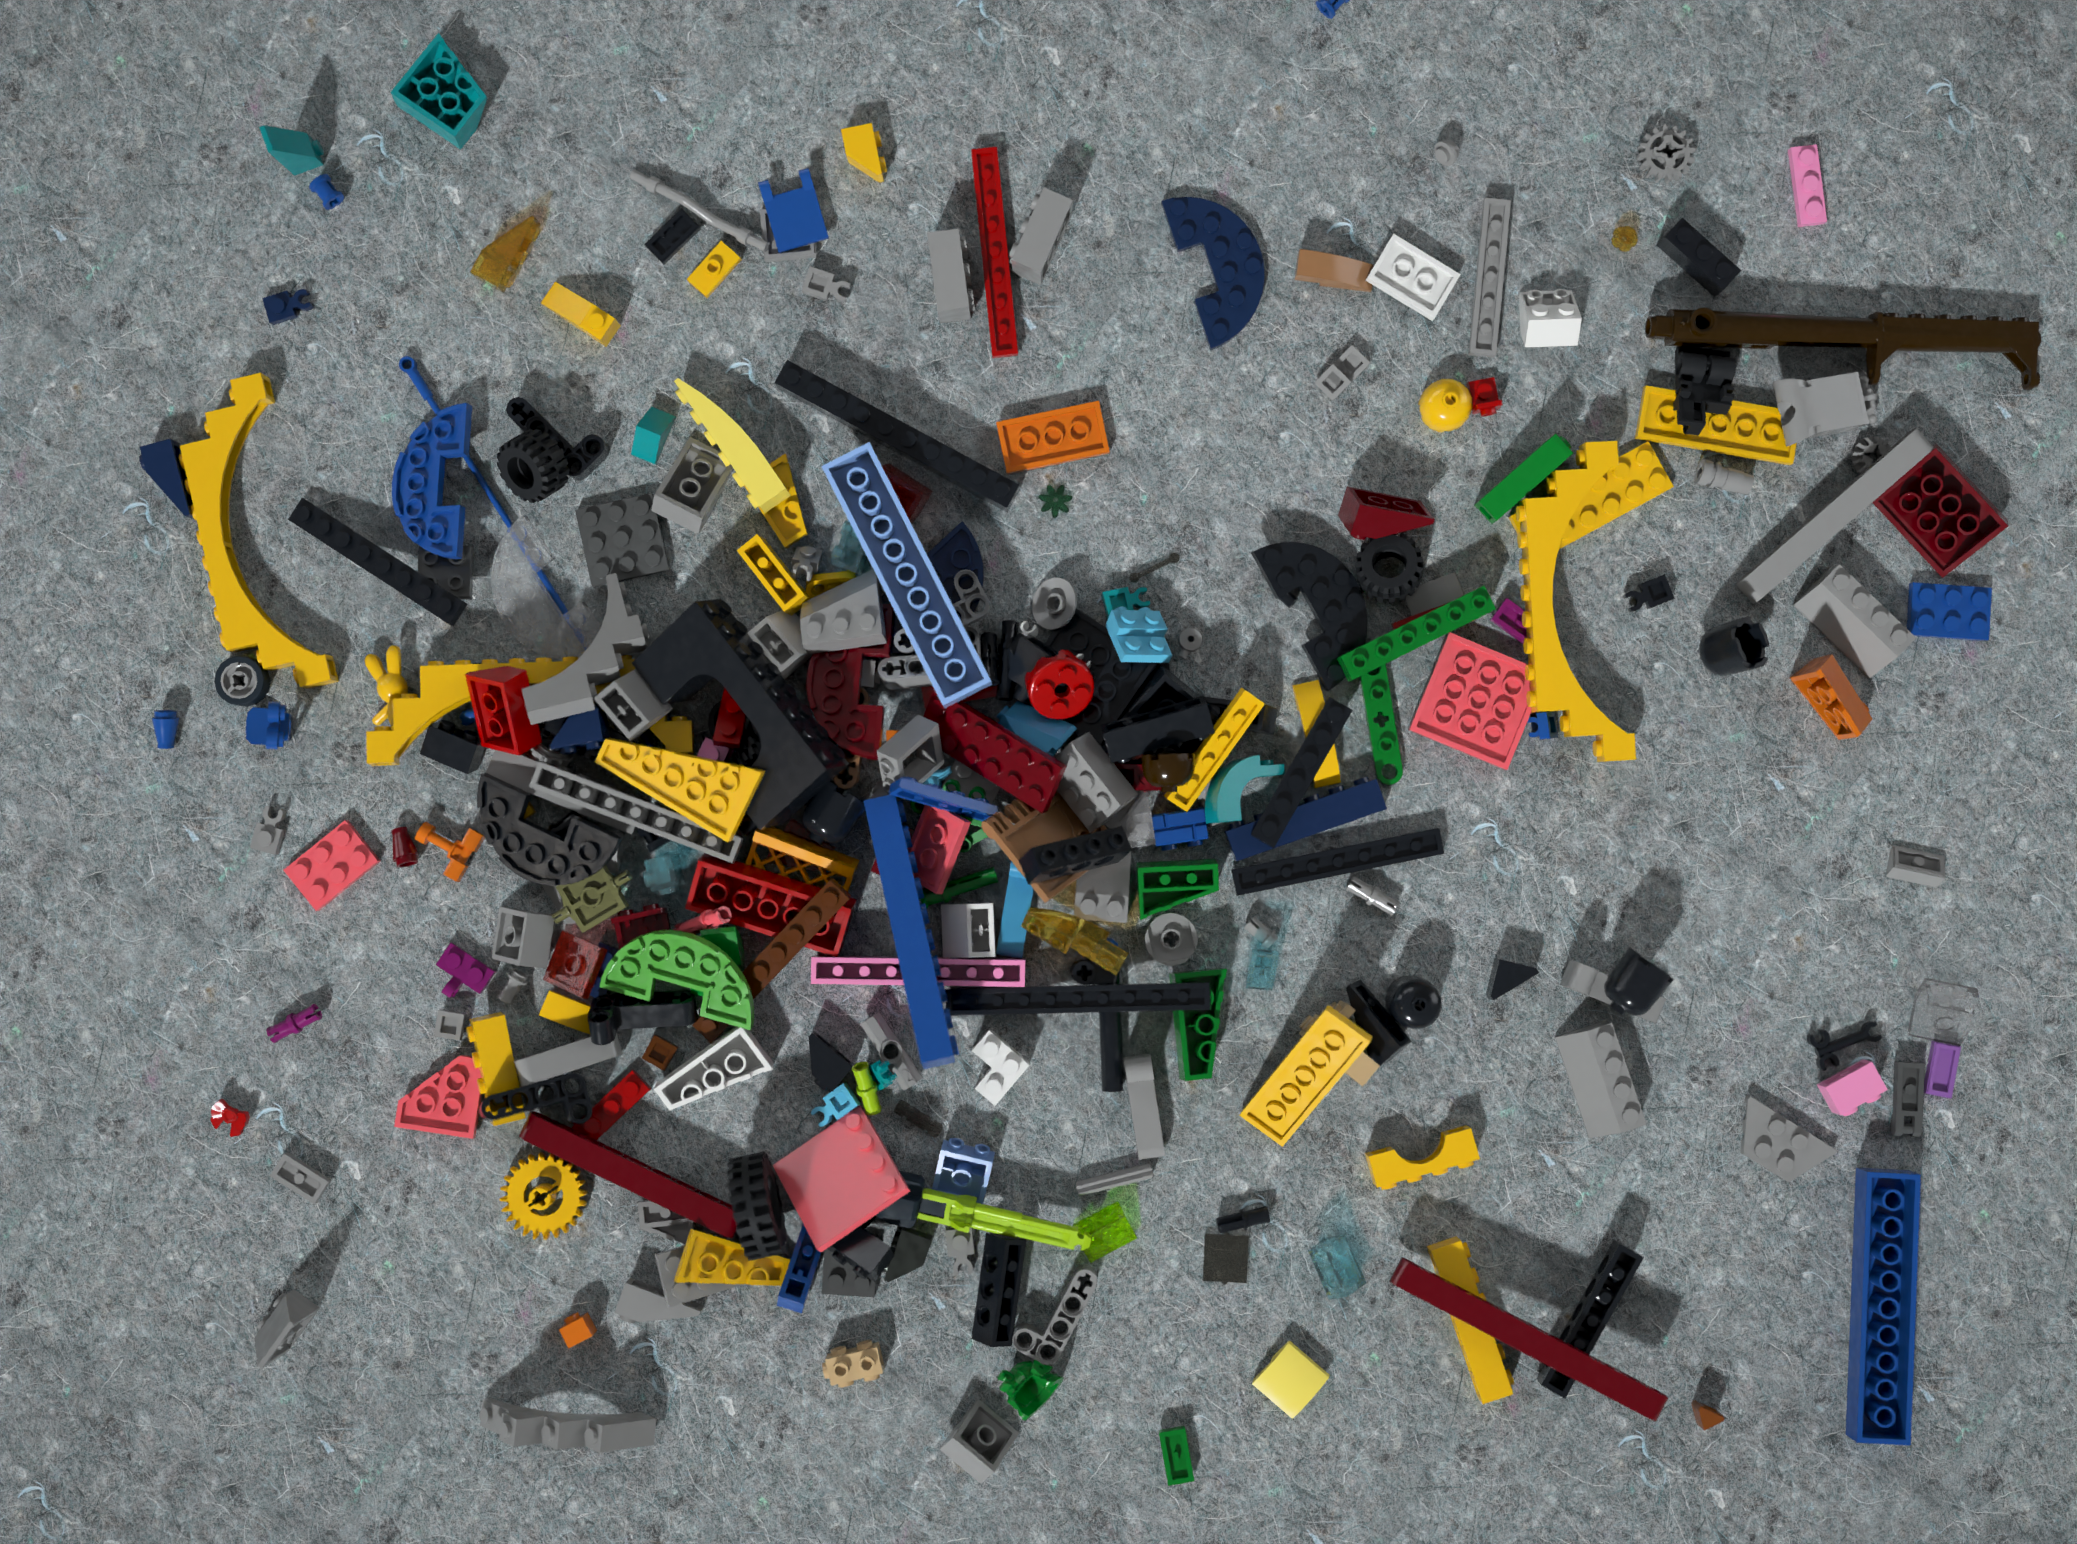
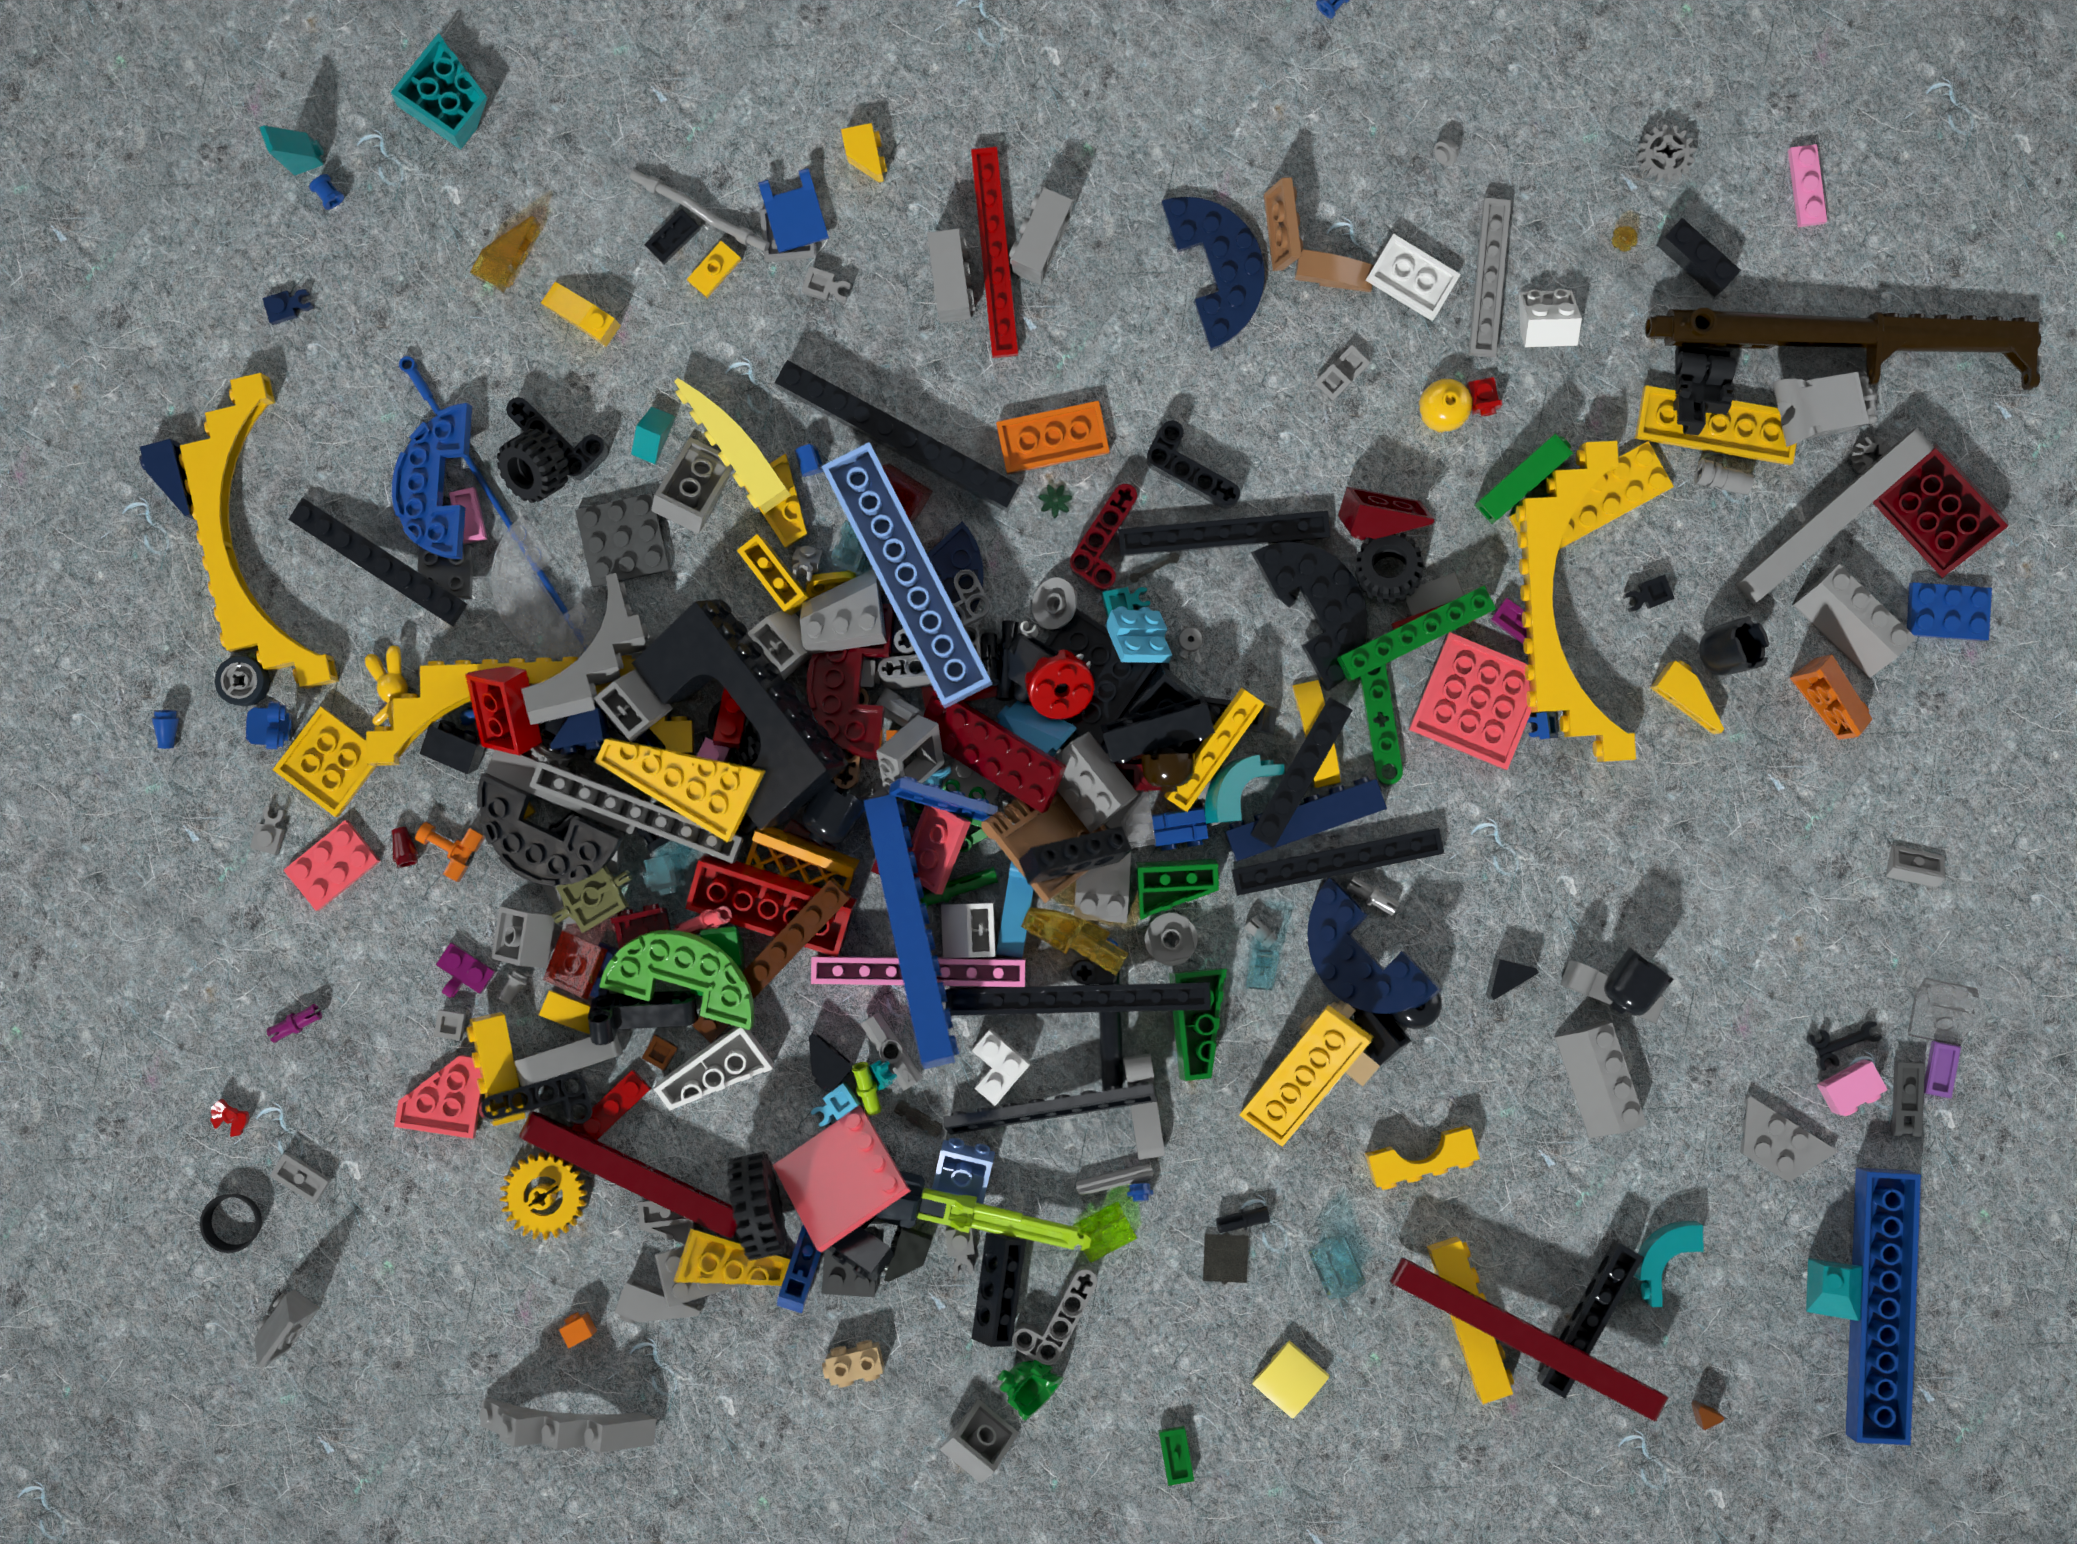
(207, 1230): none -> black tyre
(326, 762): none -> yellow plate
(474, 525): none -> bright pink plate
(809, 460): none -> blue brick
(896, 708): none -> light grey piece
(1061, 1106): none -> black plate
(1107, 532): none -> dark red beam
(1140, 1192): none -> blue plate
(1196, 470): none -> black beam
(1224, 533): none -> black plate
(1283, 224): none -> medium nougat plate
(1350, 969): none -> dark blue plate
(1659, 1249): none -> teal arch
(1686, 693): none -> yellow slope
(1834, 1289): none -> teal slope

